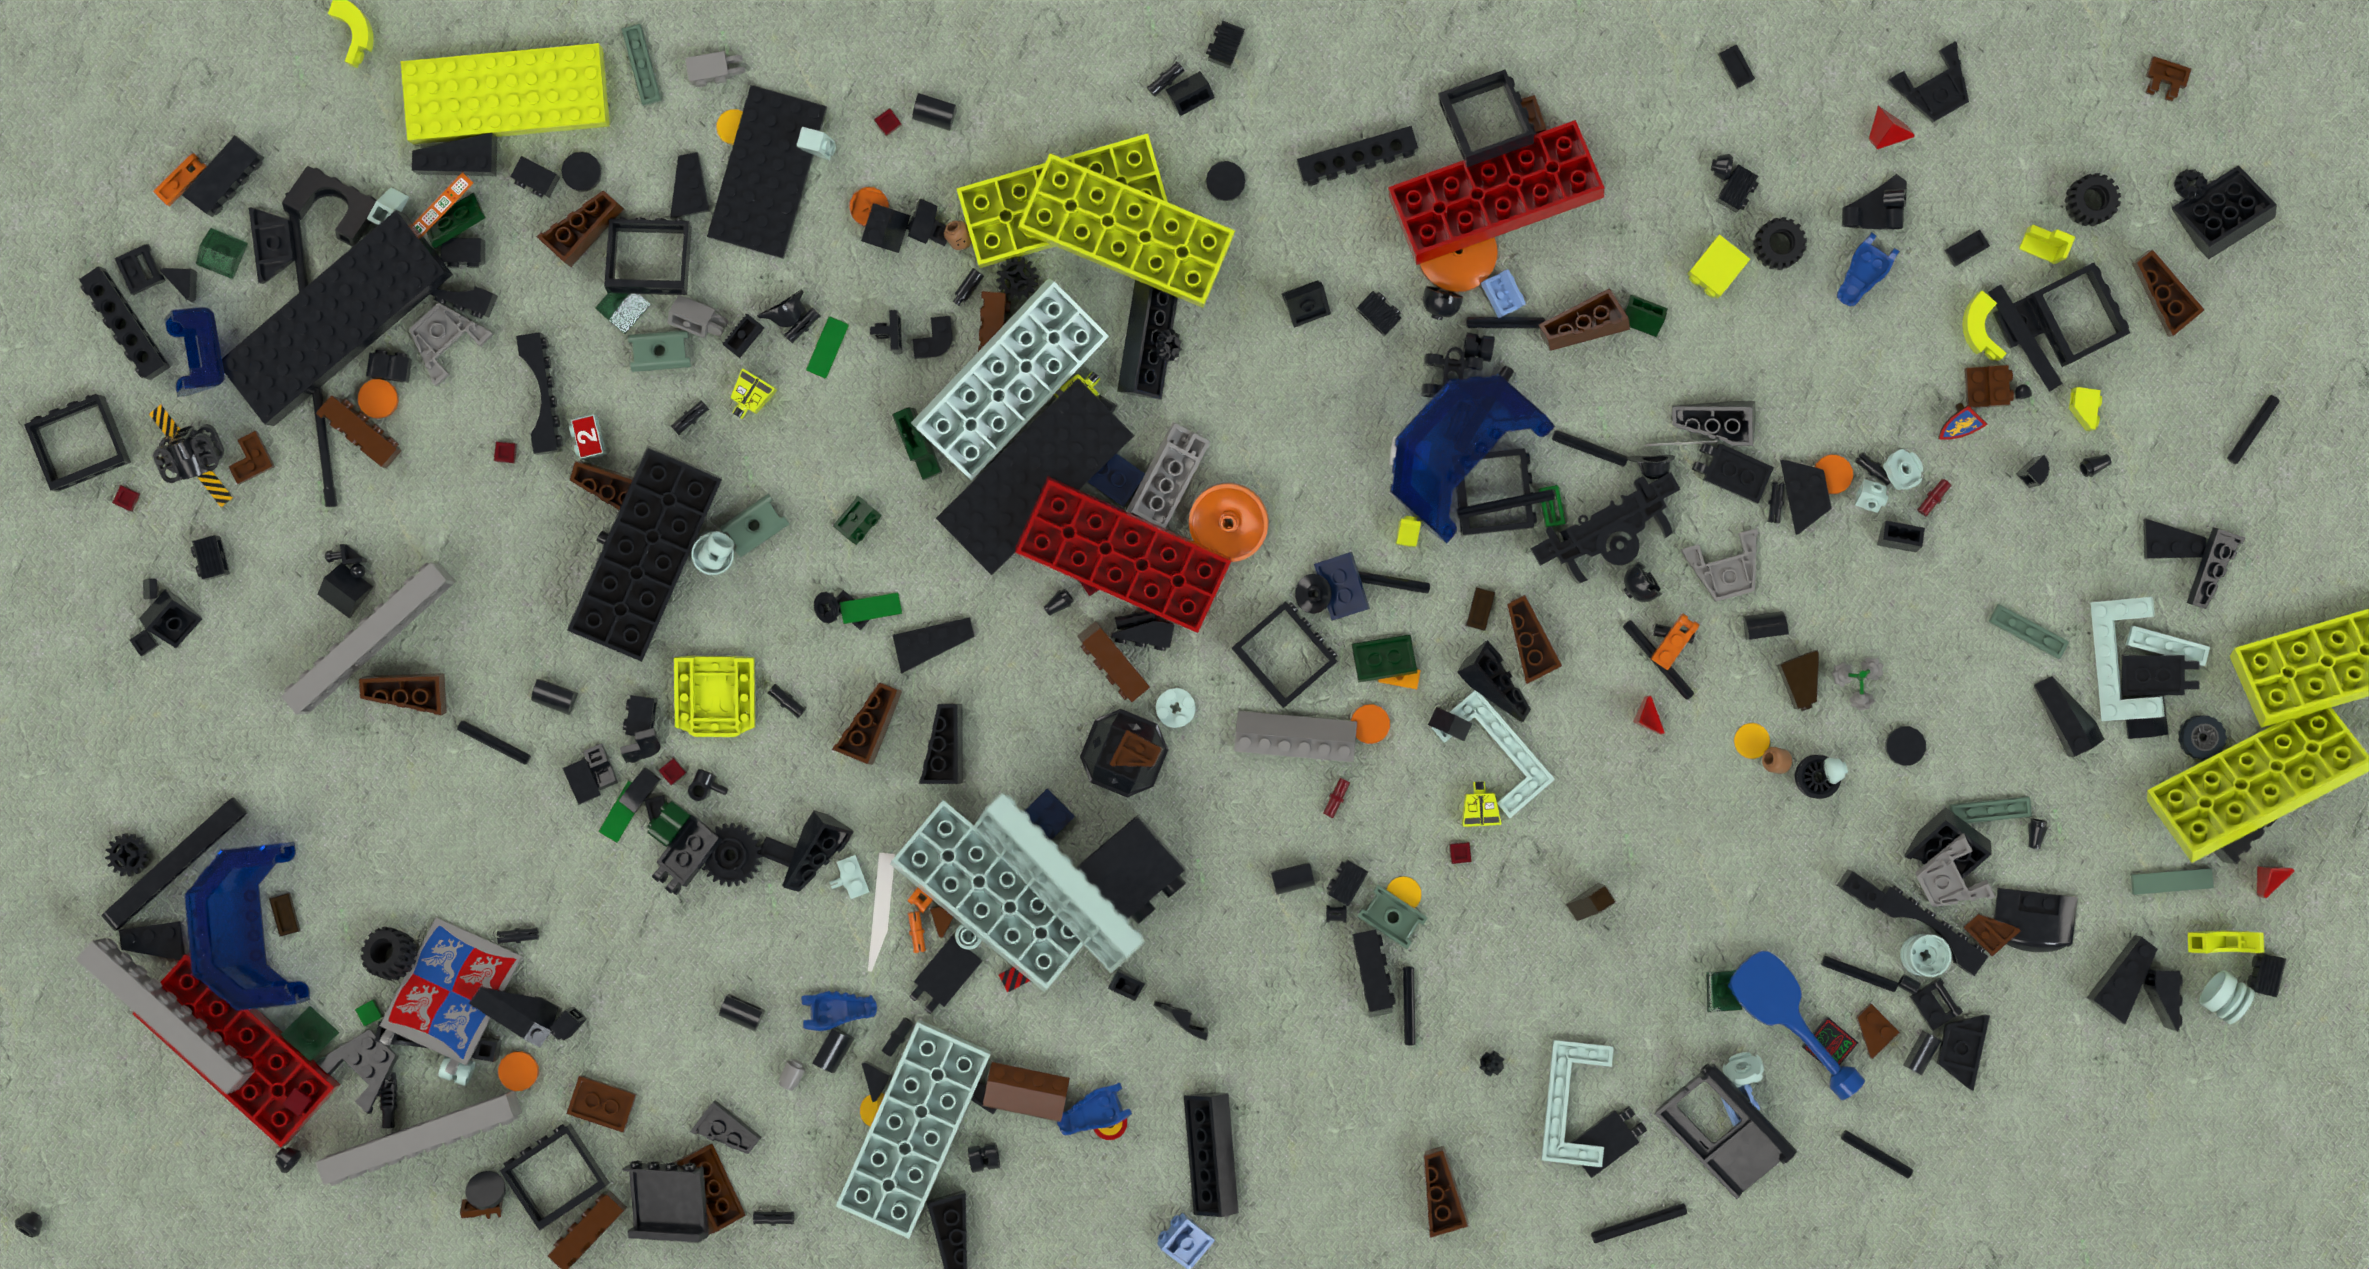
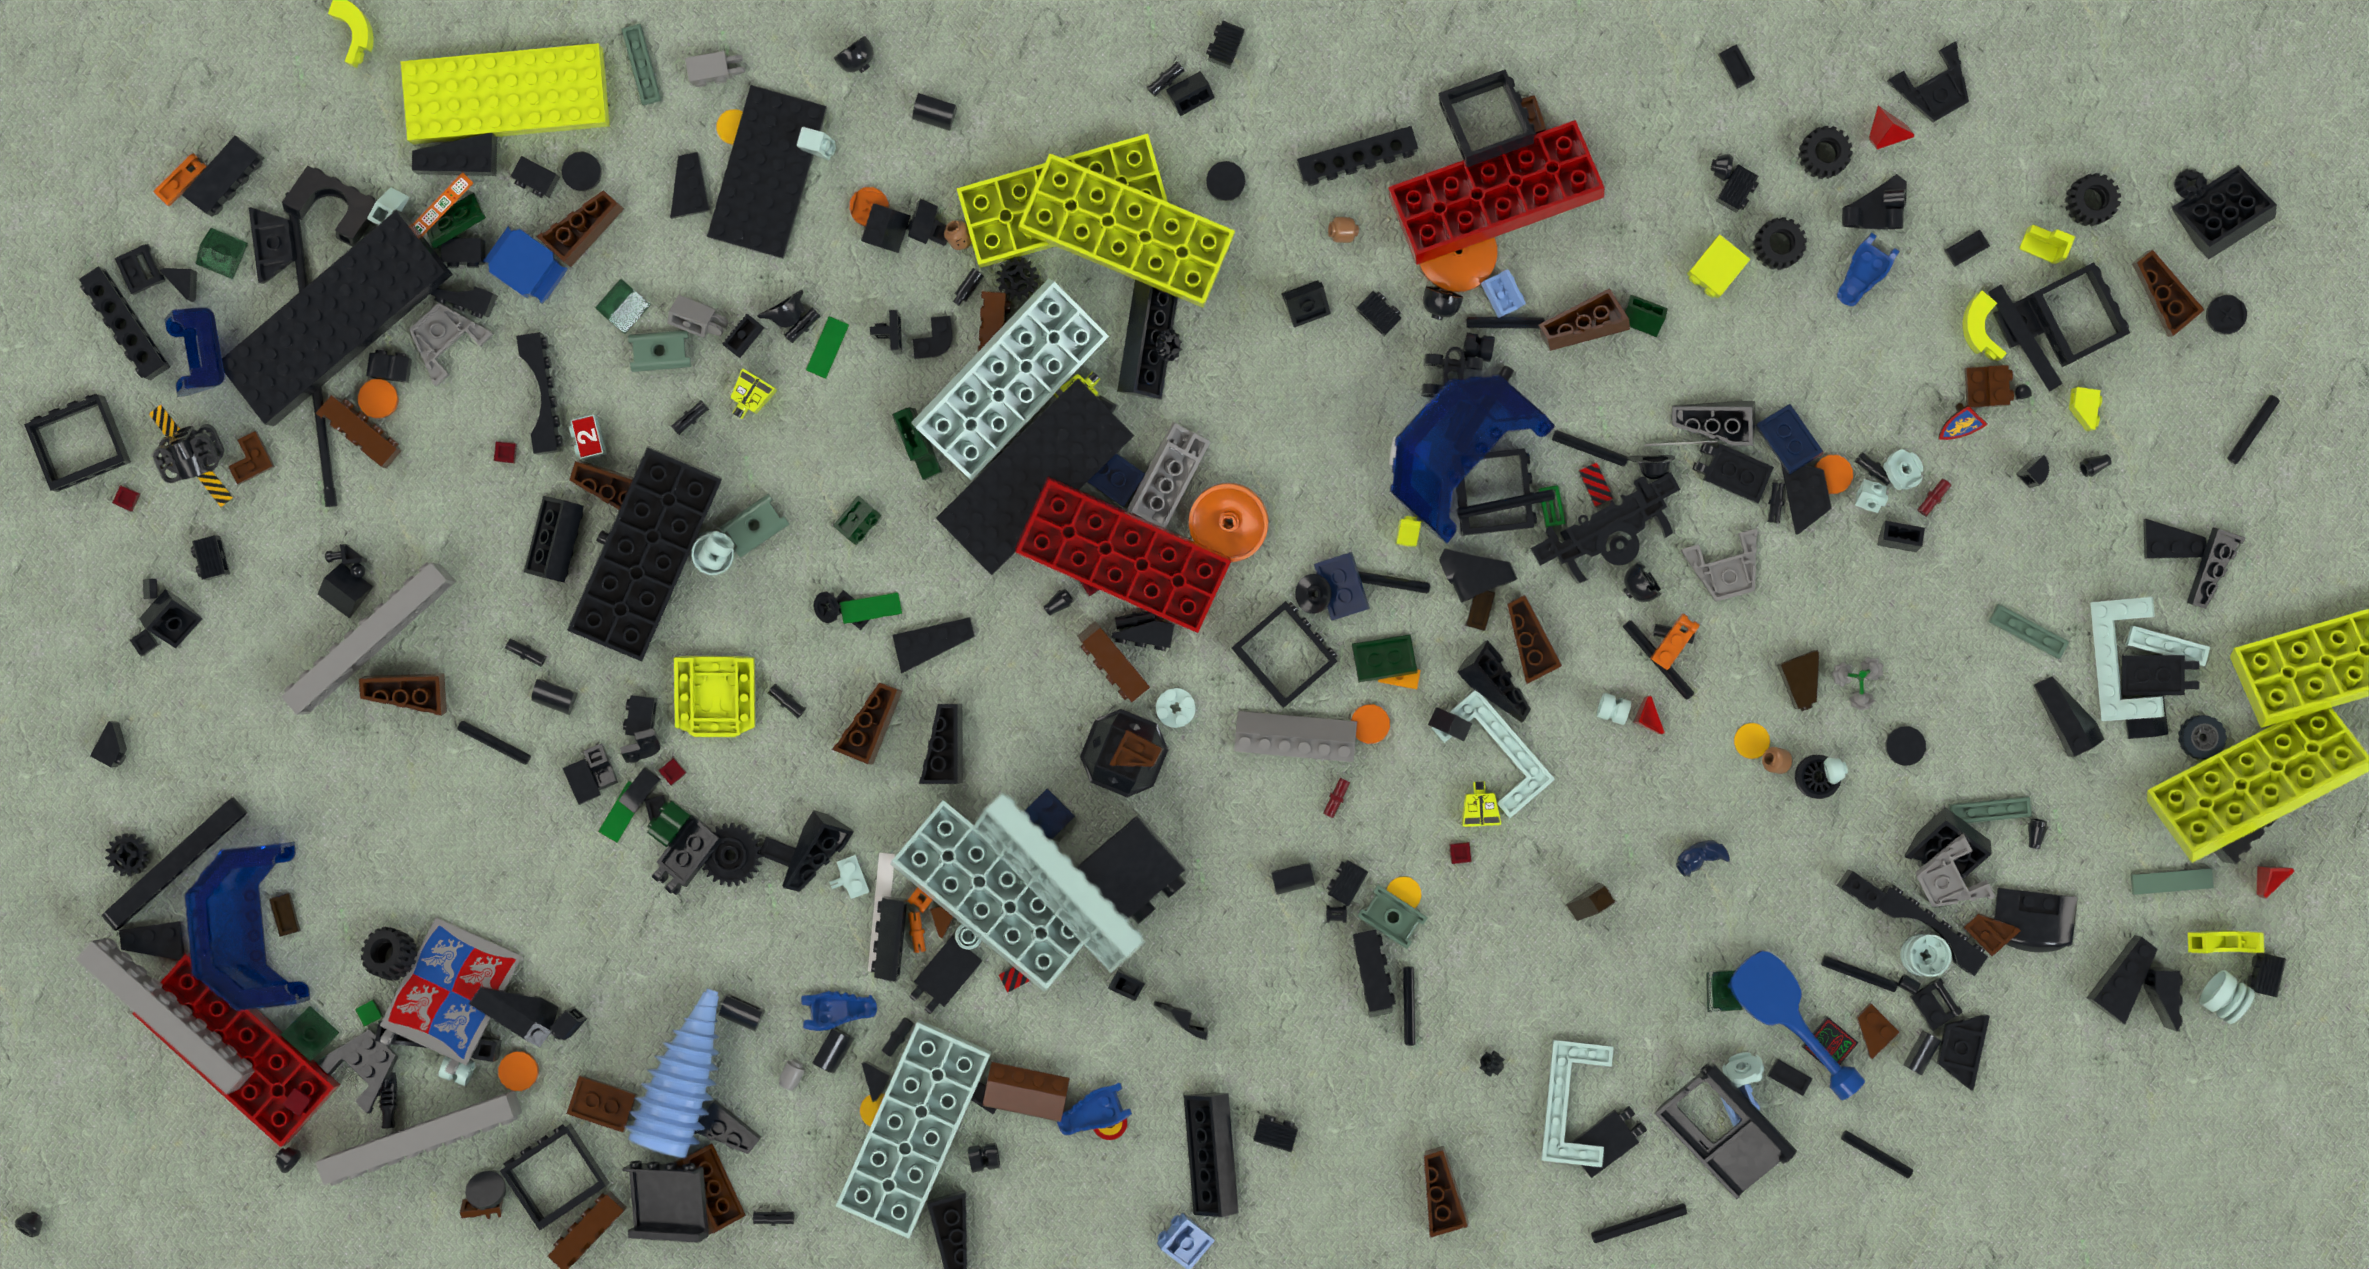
(110, 746): none -> black slope
(518, 935): black pin -> none
(525, 265): none -> blue piece
(525, 652): none -> black pin
(554, 539): none -> black slope
(642, 225): black window -> none
(679, 1085): none -> light blue cone
(707, 781): black piece -> none
(856, 56): none -> black cylinder
(888, 122): dark red tile -> none
(890, 938): none -> black slope
(1275, 1133): none -> black brick
(1343, 229): none -> medium nougat head
(1474, 573): none -> black panel
(1595, 484): none -> tile
(1612, 708): none -> light aqua wheel
(1694, 856): none -> dark blue animal
(1765, 625): black brick -> none
(1789, 439): none -> dark blue plate
(1789, 1077): none -> black tile
(1836, 140): none -> black tyre
(2169, 73): reddish brown plate -> none
(2226, 314): none -> black tile

